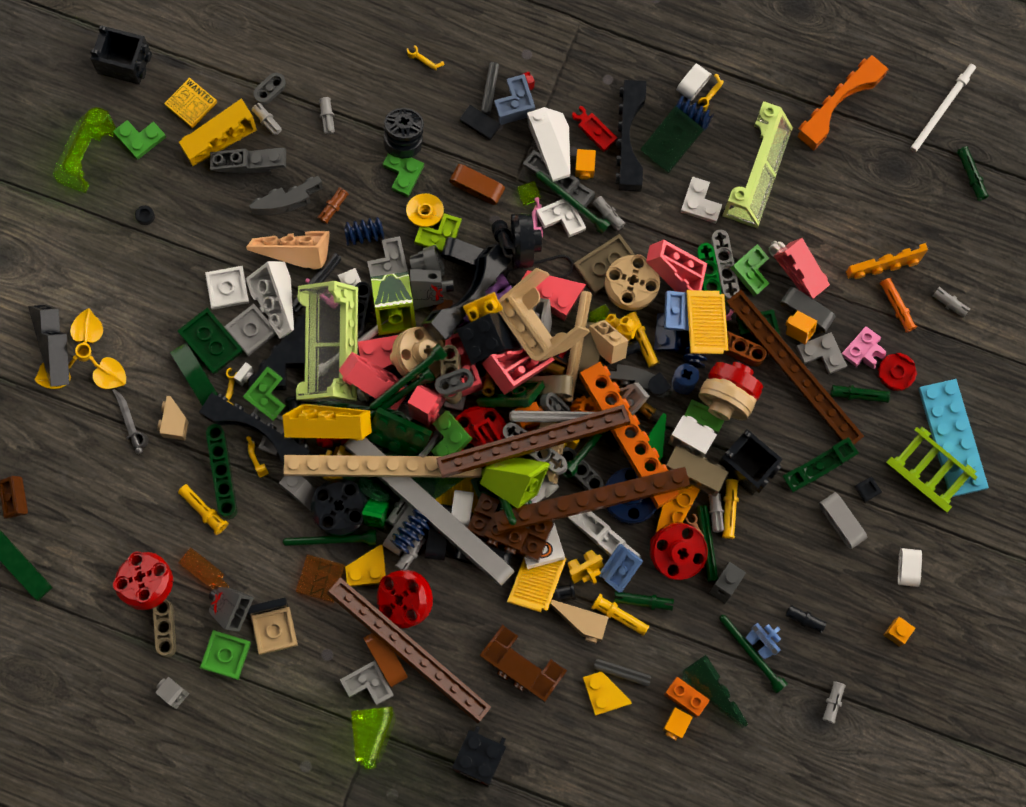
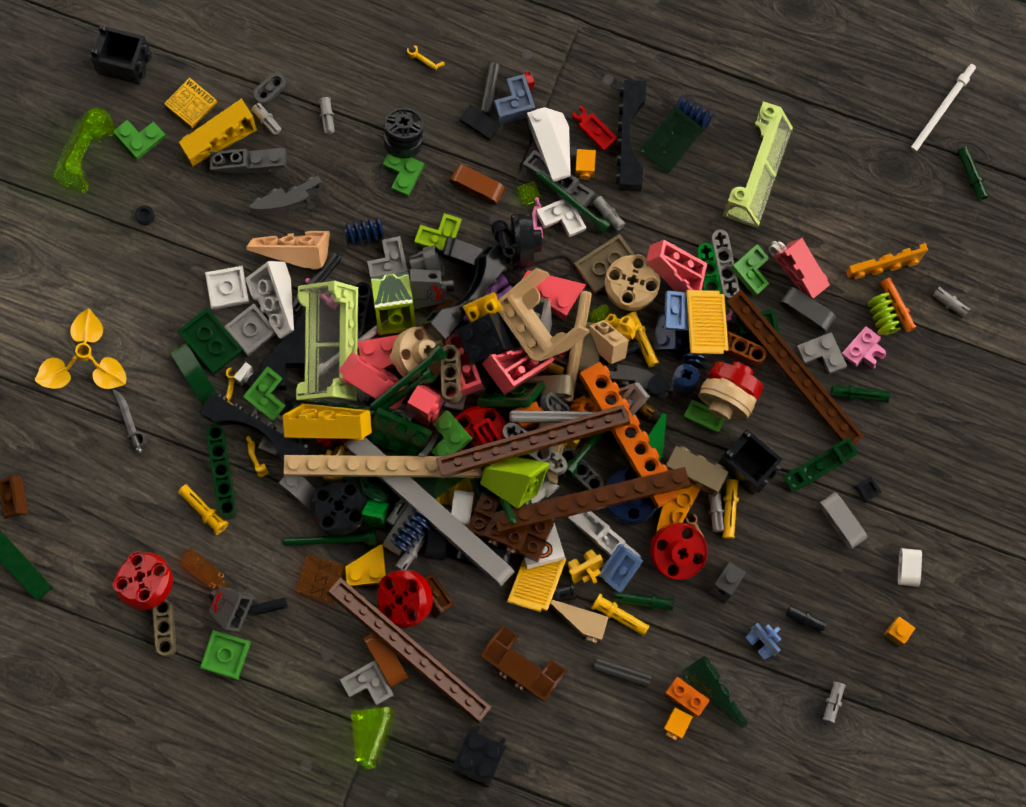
(51, 343): black slope -> none
(171, 692): light grey slope -> none
(174, 423): tan slope -> none
(274, 630): tan tile -> none
(333, 205): dark orange pin -> none
(350, 277): white plate -> none
(425, 203): yellow dish -> none
(441, 600): none -> reddish brown slope
(454, 381): dark grey plate -> none
(488, 385): pearl gold pin -> none
(604, 693): yellow wing -> none
(692, 436): white slope -> none
(693, 82): white beam -> none
(697, 205): white plate -> none
(704, 526): dark green axle -> none
(711, 93): yellow piece -> none
(776, 682): dark green piece -> none
(801, 327): light orange brick -> none
(868, 75): orange arch -> none
(882, 314): none -> lime piece
(897, 371): red tile -> none
(929, 487): lime fence -> none
(953, 433): medium azure plate -> none

